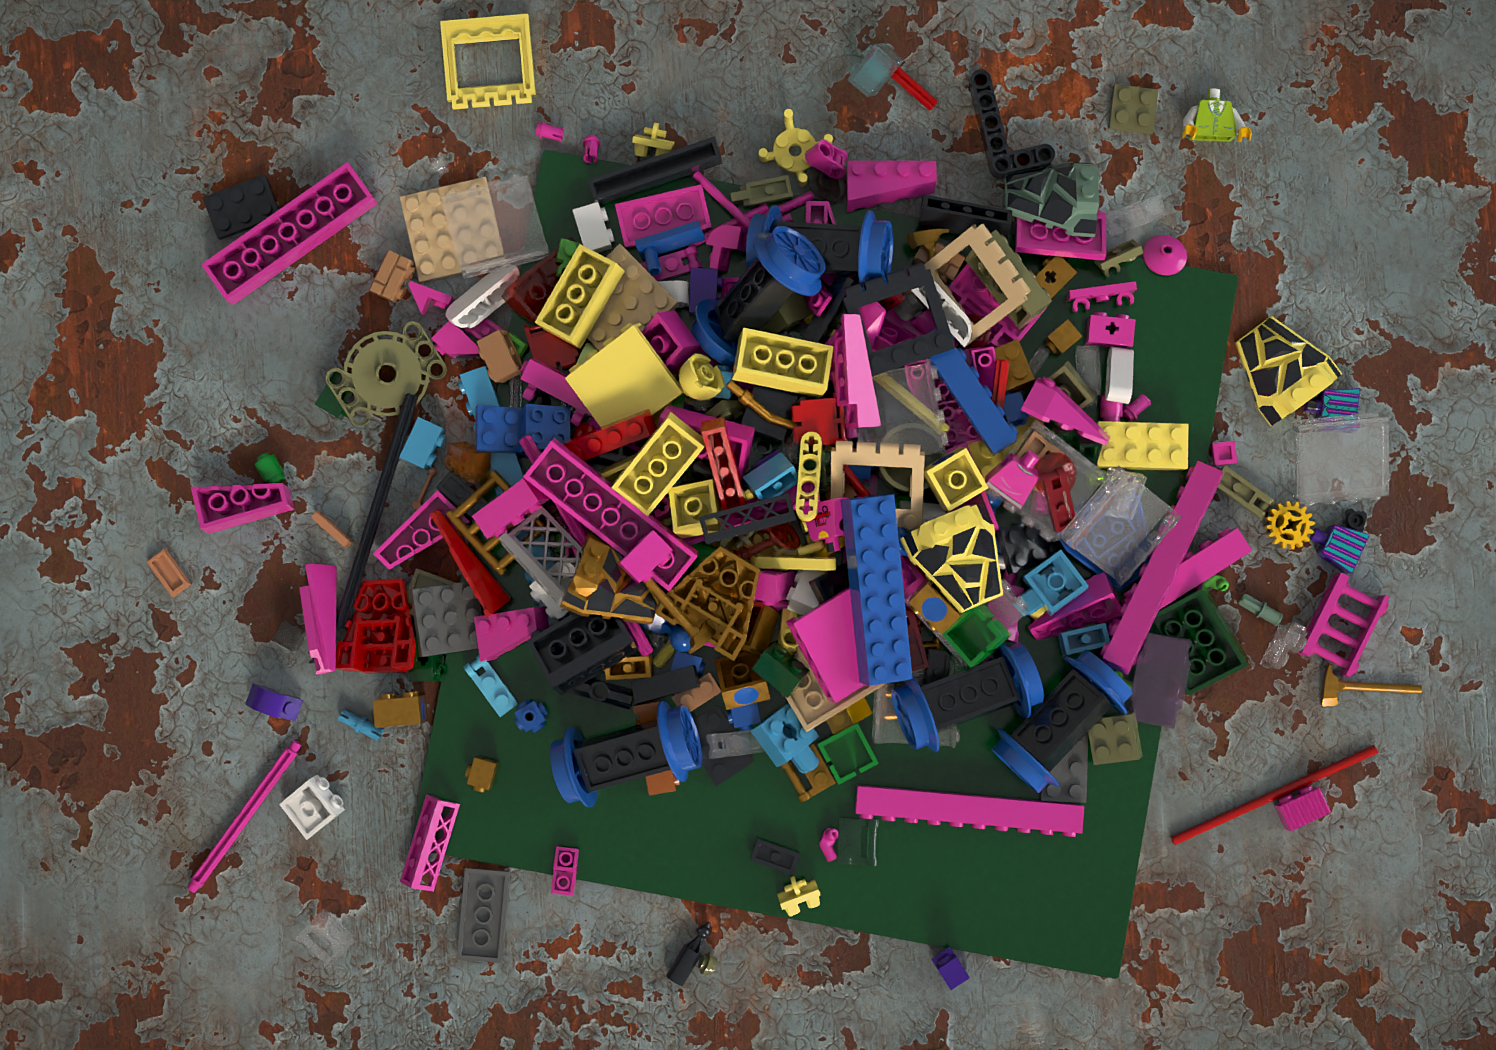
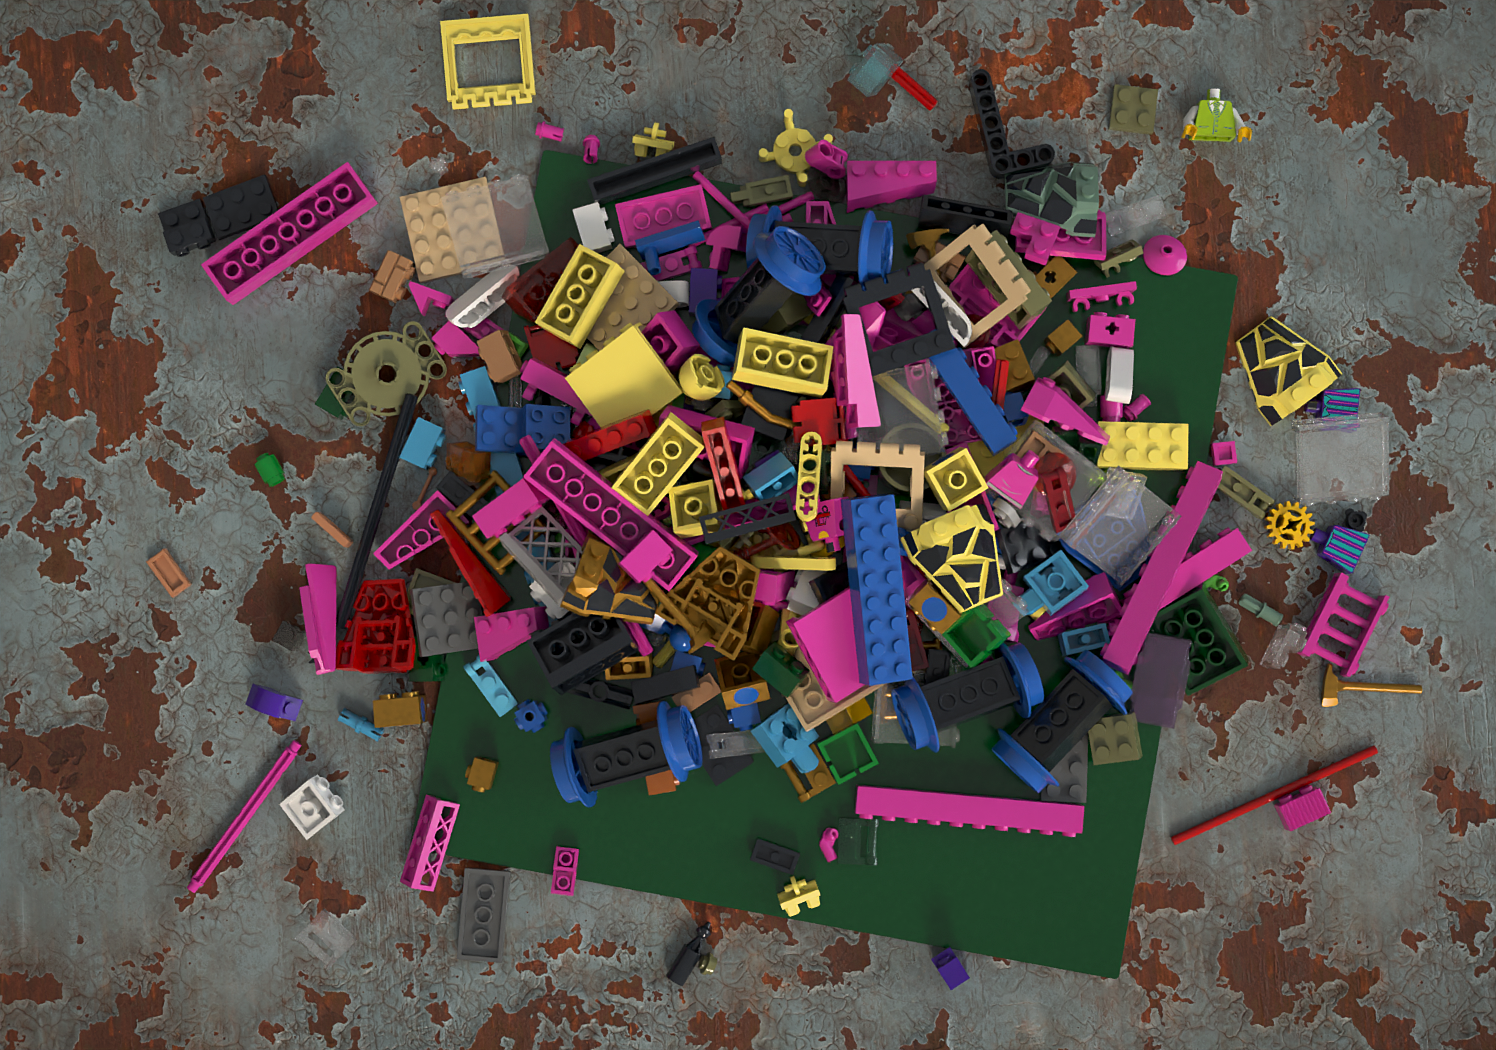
(186, 228): none -> black plate
(238, 504): dark pink wedge -> none
(564, 254): bright green plate -> none
(1006, 513): none -> light grey plate
(1039, 233): none -> dark pink plate

